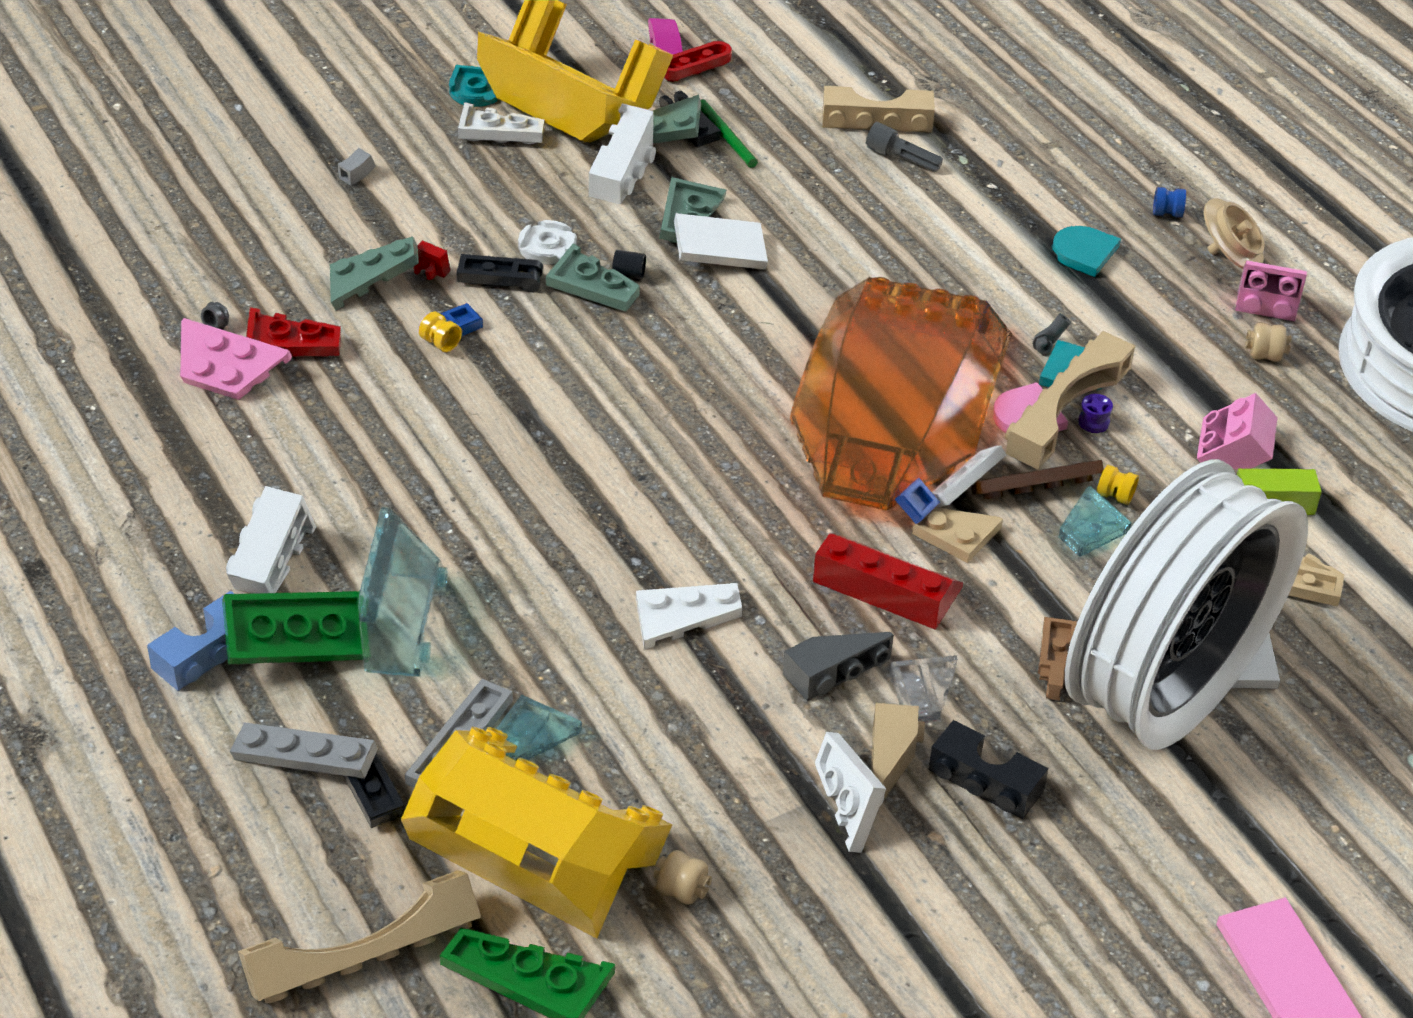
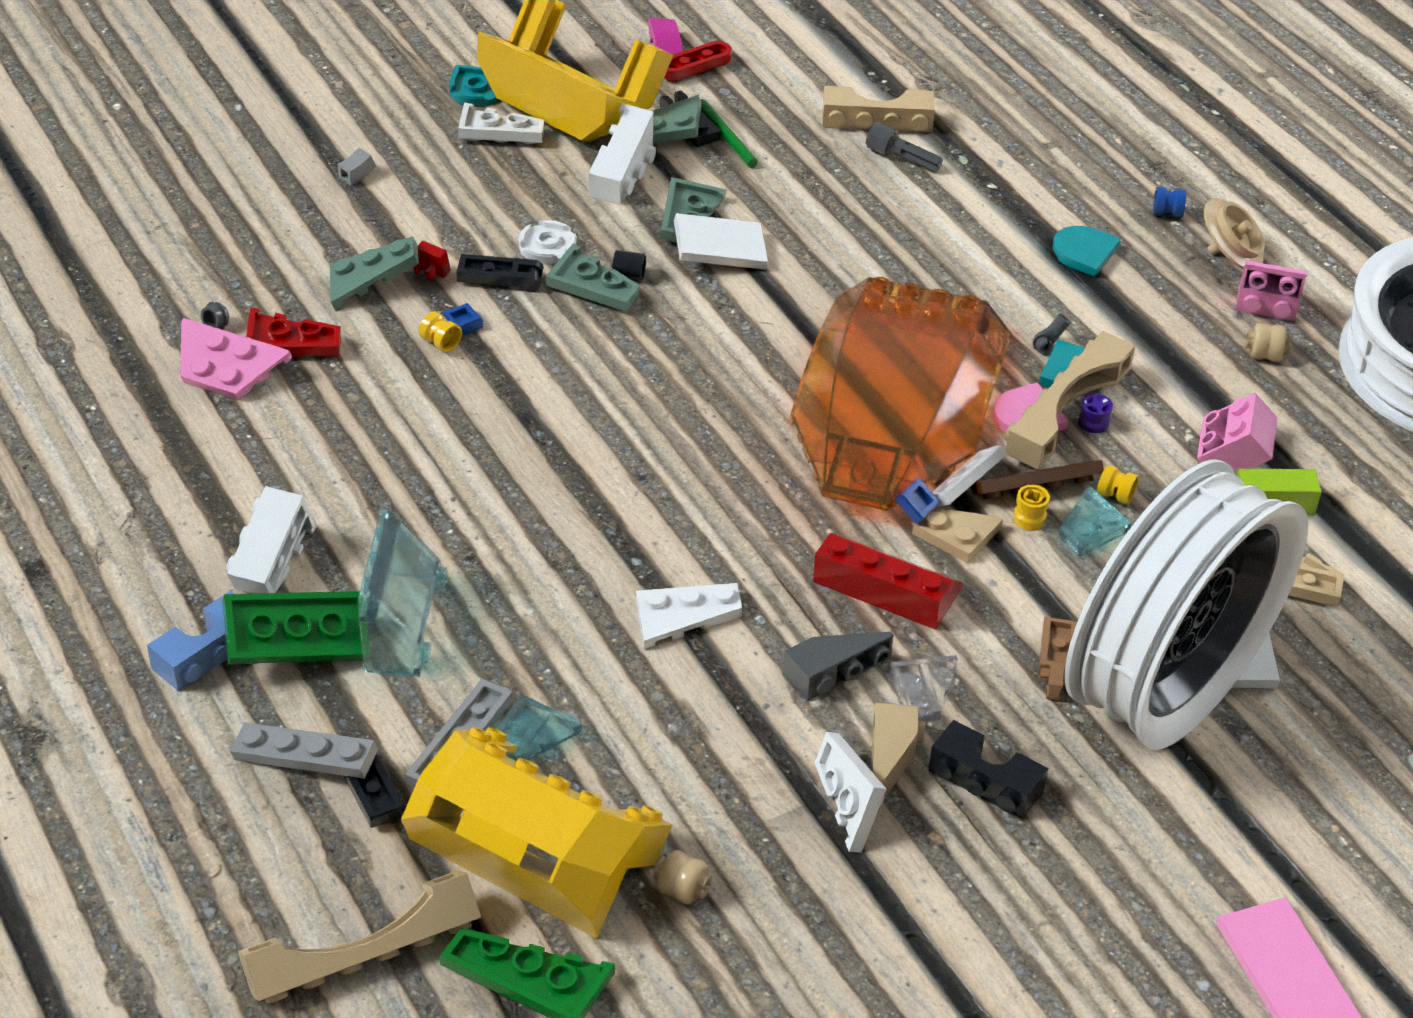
(1031, 507): none -> yellow wheel

